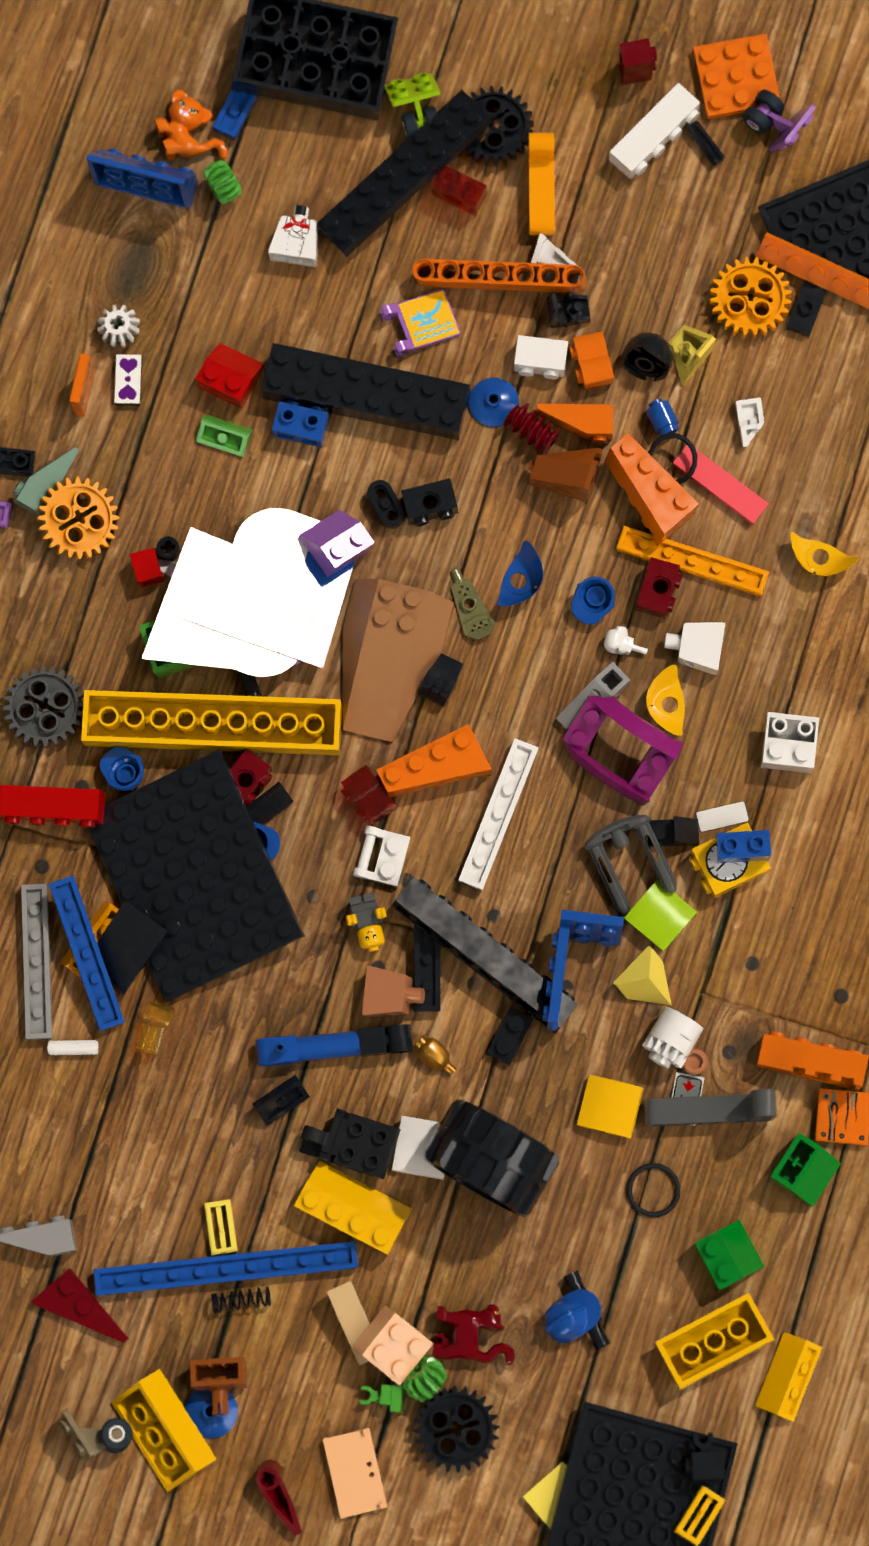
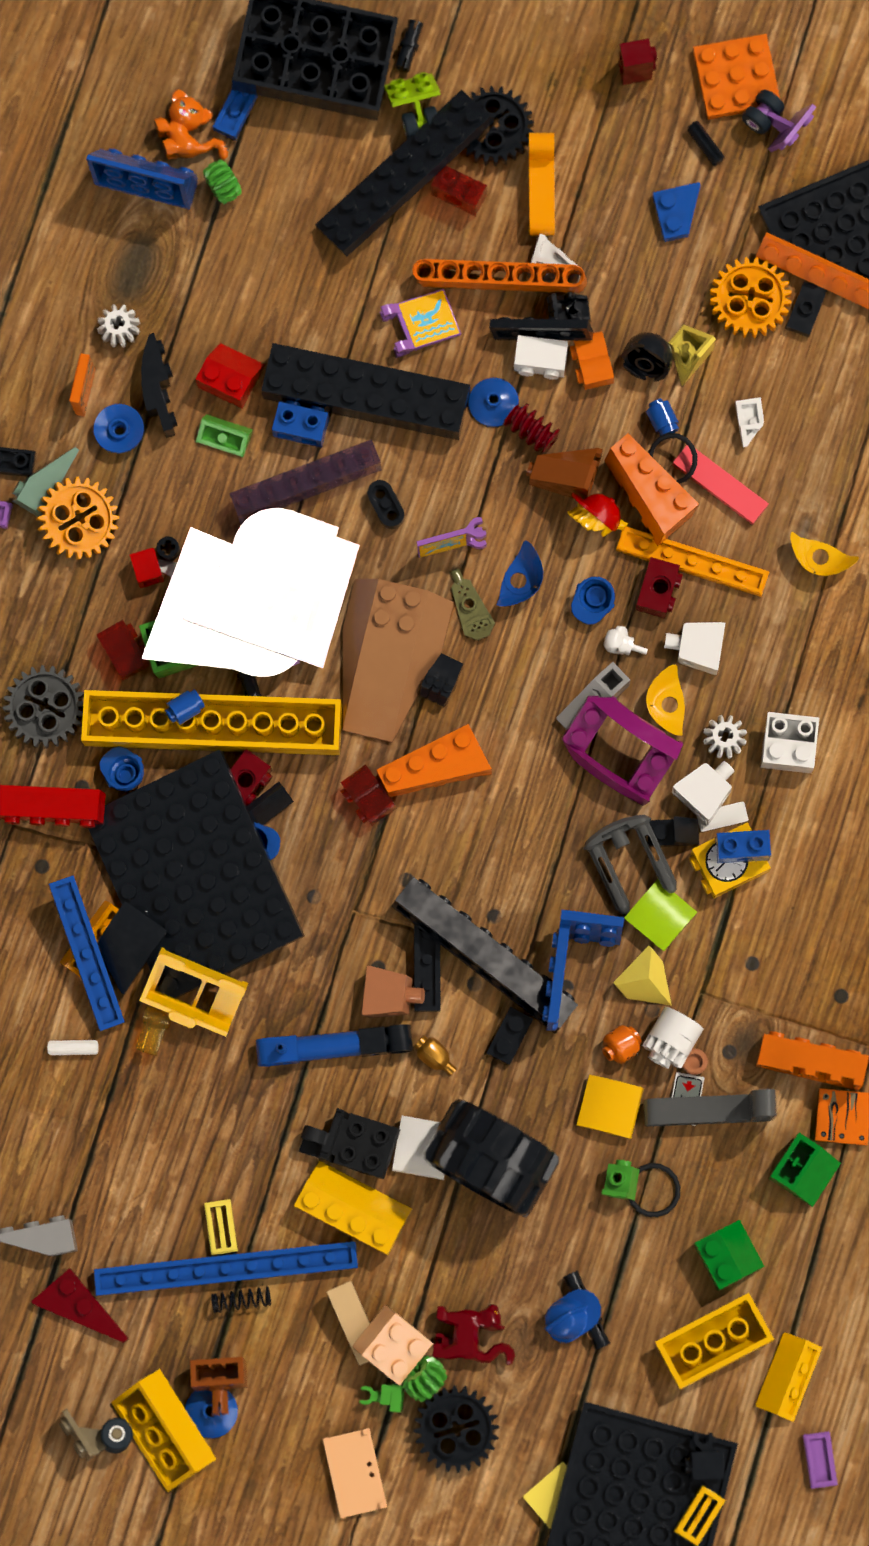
(36, 961): light grey plate -> none
(115, 417): none -> blue dish
(122, 649): none -> clear red brick
(128, 380): tile -> none
(153, 379): none -> black slope
(184, 707): none -> blue brick
(223, 1006): none -> yellow piece
(278, 1495): dark red piece -> none
(281, 1100): black plate -> none
(295, 239): white torso -> none
(307, 480): none -> clear purple brick
(336, 541): medium lavender slope -> none
(366, 918): piece -> none
(390, 858): white plate -> none
(409, 45): none -> black pin
(440, 491): black brick -> none
(453, 540): none -> flag
(498, 814): white plate -> none
(550, 328): none -> black plate
(584, 420): orange slope -> none
(597, 513): none -> hair
(621, 1044): none -> orange head
(627, 1186): none -> bright green brick
(655, 131): white brick -> none
(676, 210): none -> blue wing
(705, 790): none -> white torso
(730, 744): none -> white gear
(820, 1459): none -> medium lavender tile

